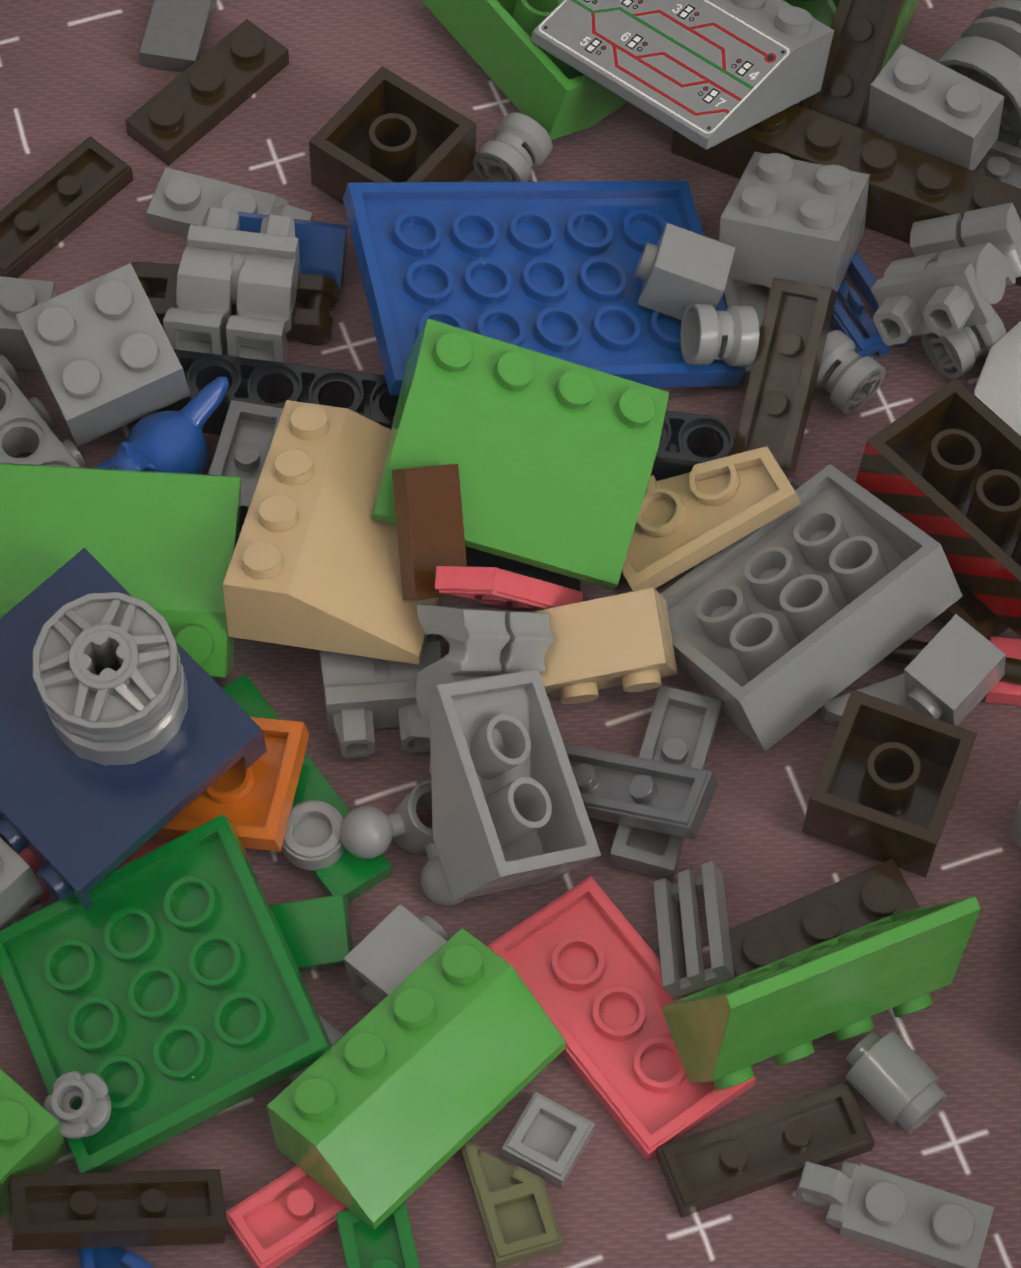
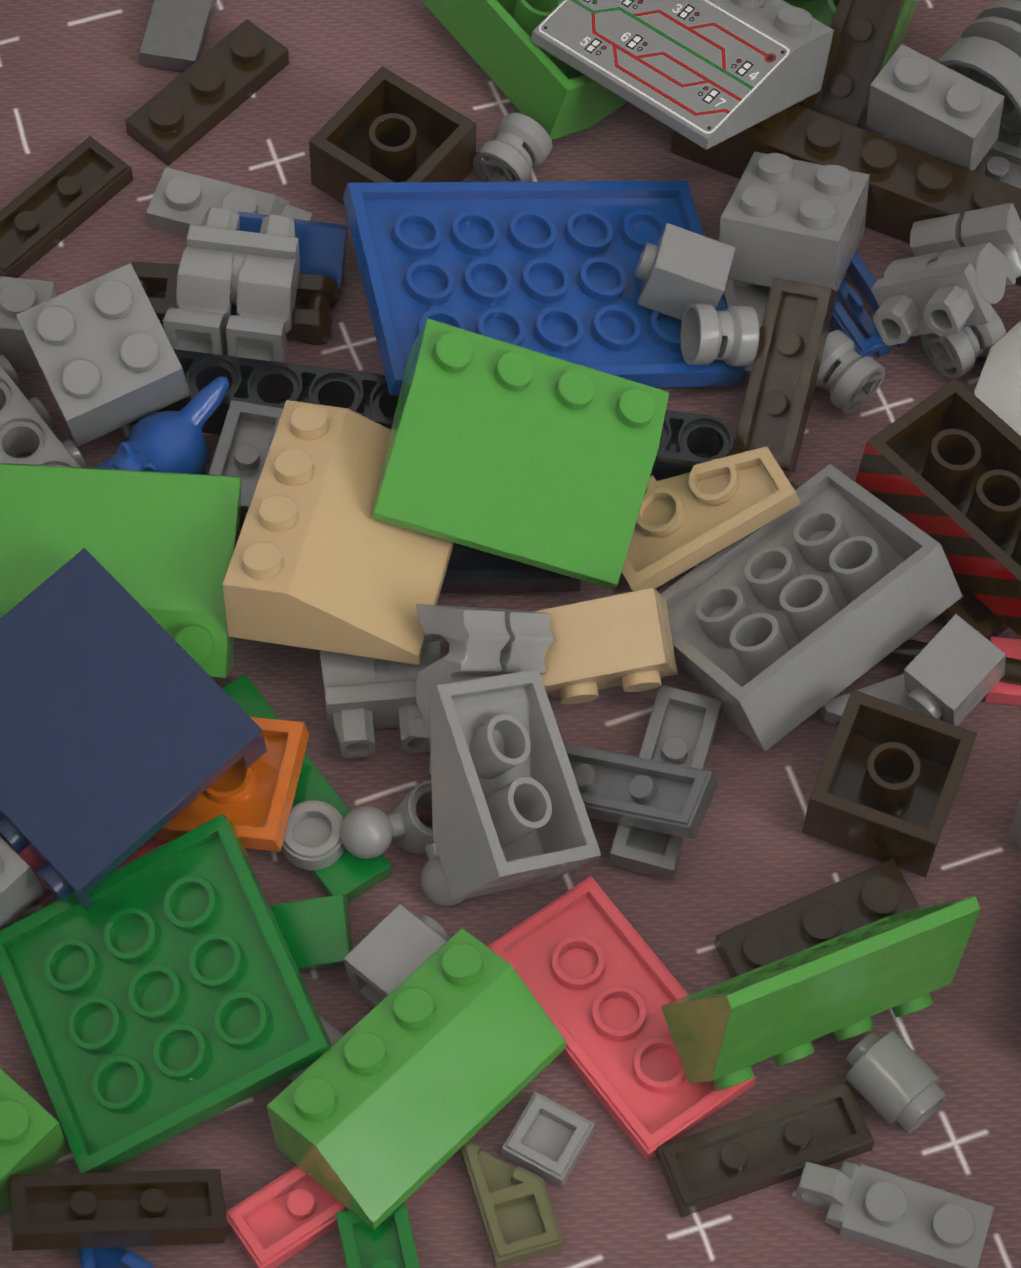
(94, 1109): light grey plate -> none
(120, 712): light grey wheel -> none
(428, 526): reddish brown tile -> none
(502, 588): coral tile -> none
(669, 934): light grey tile -> none

